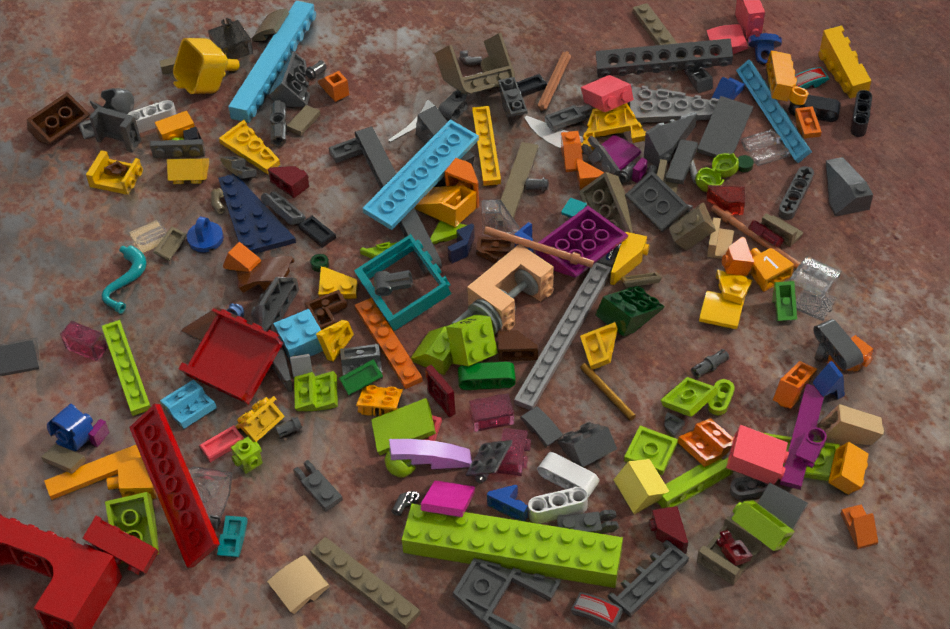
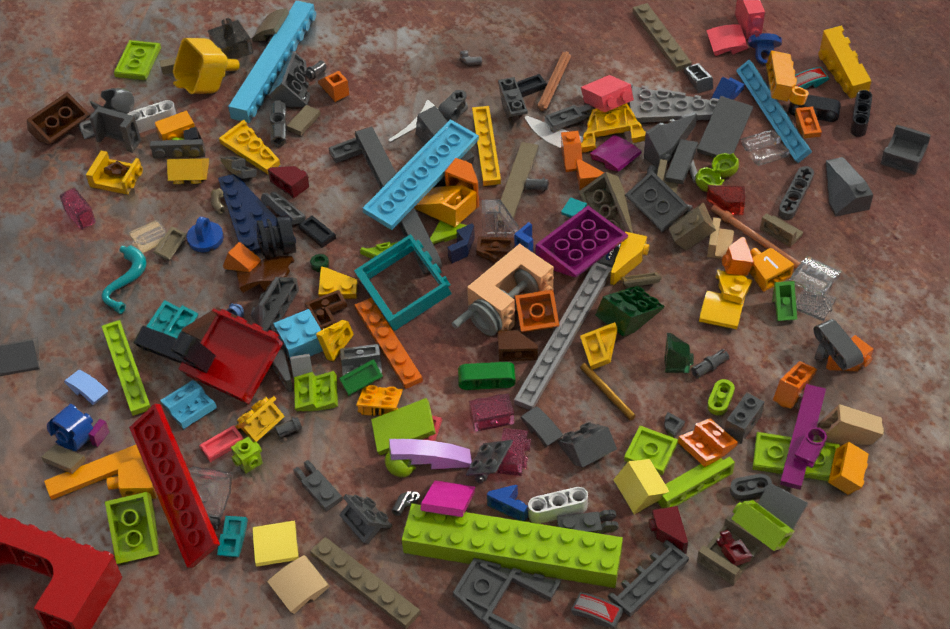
(77, 208): none -> clear pink brick
(84, 340): clear pink brick -> none
(87, 386): none -> light blue slope
(121, 545): red wedge -> none
(137, 60): none -> lime tile
(171, 319): none -> teal slope
(179, 349): none -> black beam
(275, 543): none -> light yellow slope
(276, 236): none -> black wheel
(364, 517): none -> dark grey bracket
(387, 282): dark grey piece -> none
(434, 351): lime slope -> none
(440, 391): dark red tile -> none
(471, 340): lime brick -> none
(494, 67): dark tan windscreen -> none
(537, 311): none -> orange slope
(566, 473): white beam -> none
(574, 258): nougat bar -> none
(600, 157): dark grey hinge -> none
(625, 174): dark grey pin -> none
(639, 170): magenta tile -> none
(669, 51): dark grey brick -> none
(677, 355): none -> clear green slope
(689, 396): lime plate -> none
(744, 417): none -> dark grey brick
(745, 163): dark green tile -> none
(757, 455): coral brick -> none
(766, 233): dark red piece -> none
(830, 381): blue slope -> none
(860, 526): orange slope -> none
(906, 149): none -> dark grey panel

